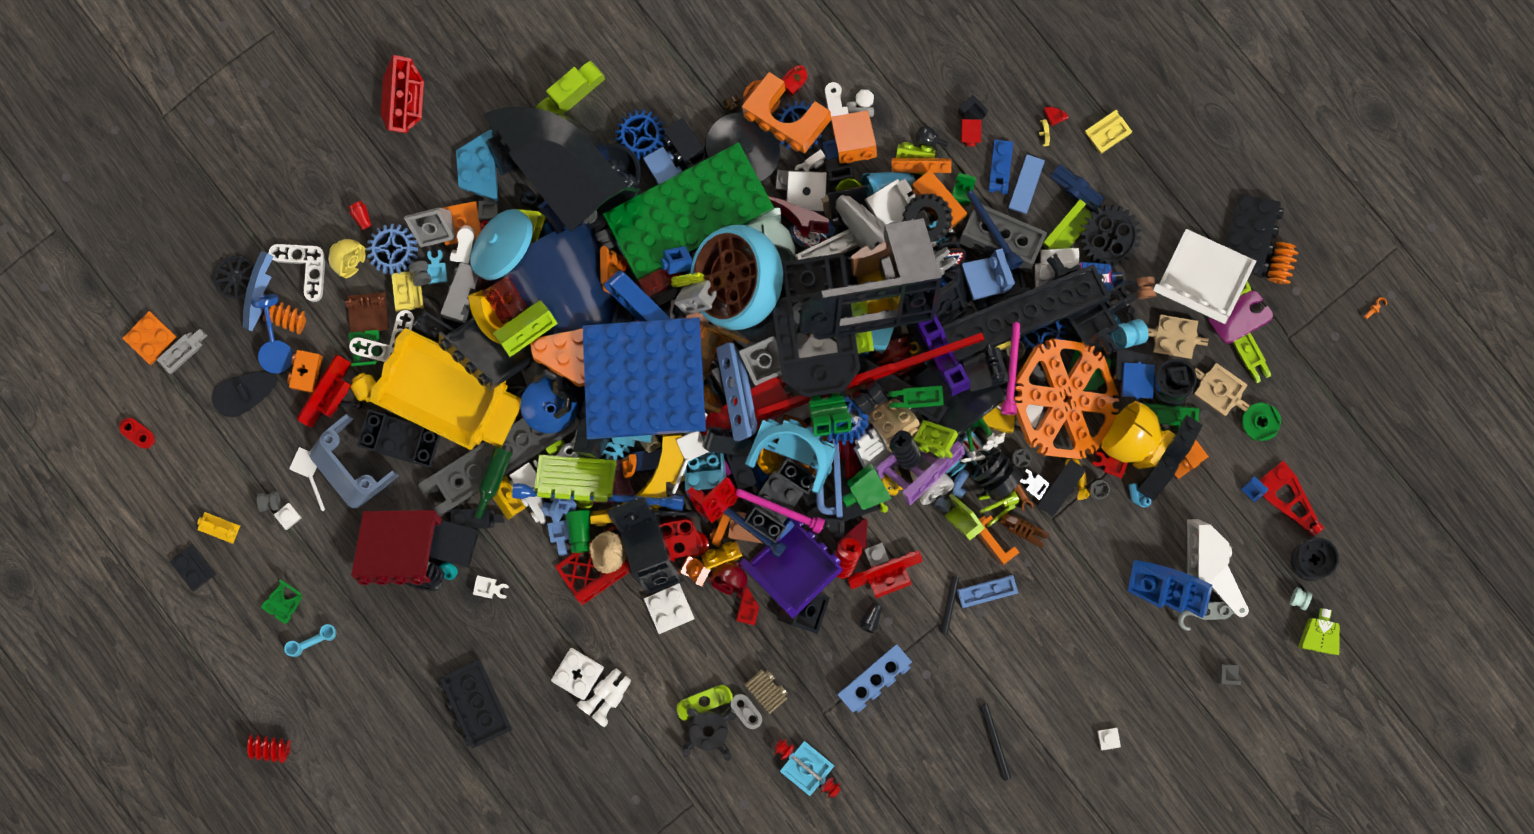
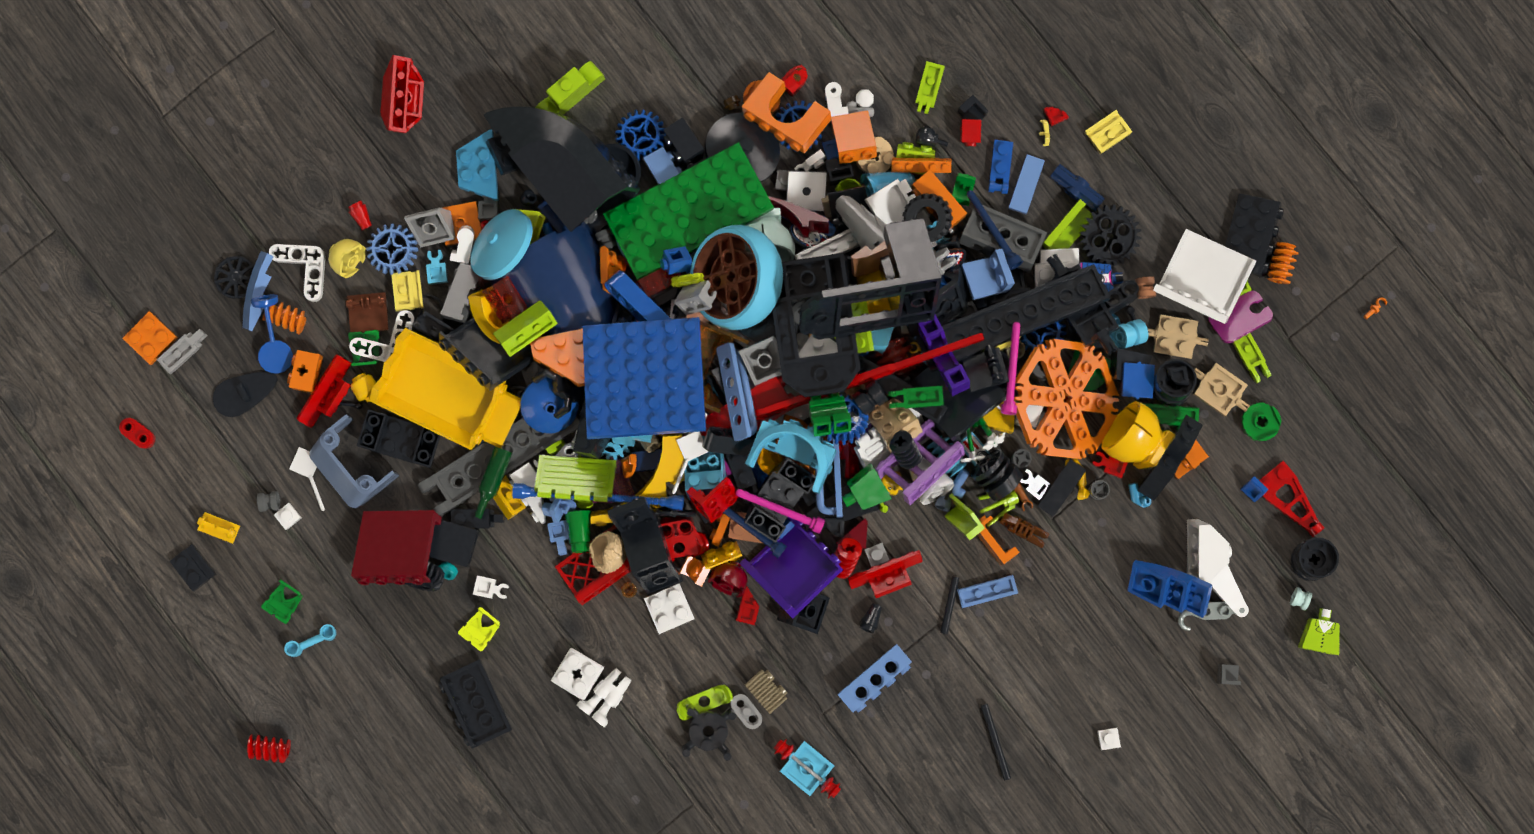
(420, 274): dark grey wheel -> none
(476, 633): none -> neon yellow piece
(631, 593): none -> clear orange hinge
(884, 159): none -> tan plate
(929, 86): none -> lime hinge
(935, 439): lime bracket -> none

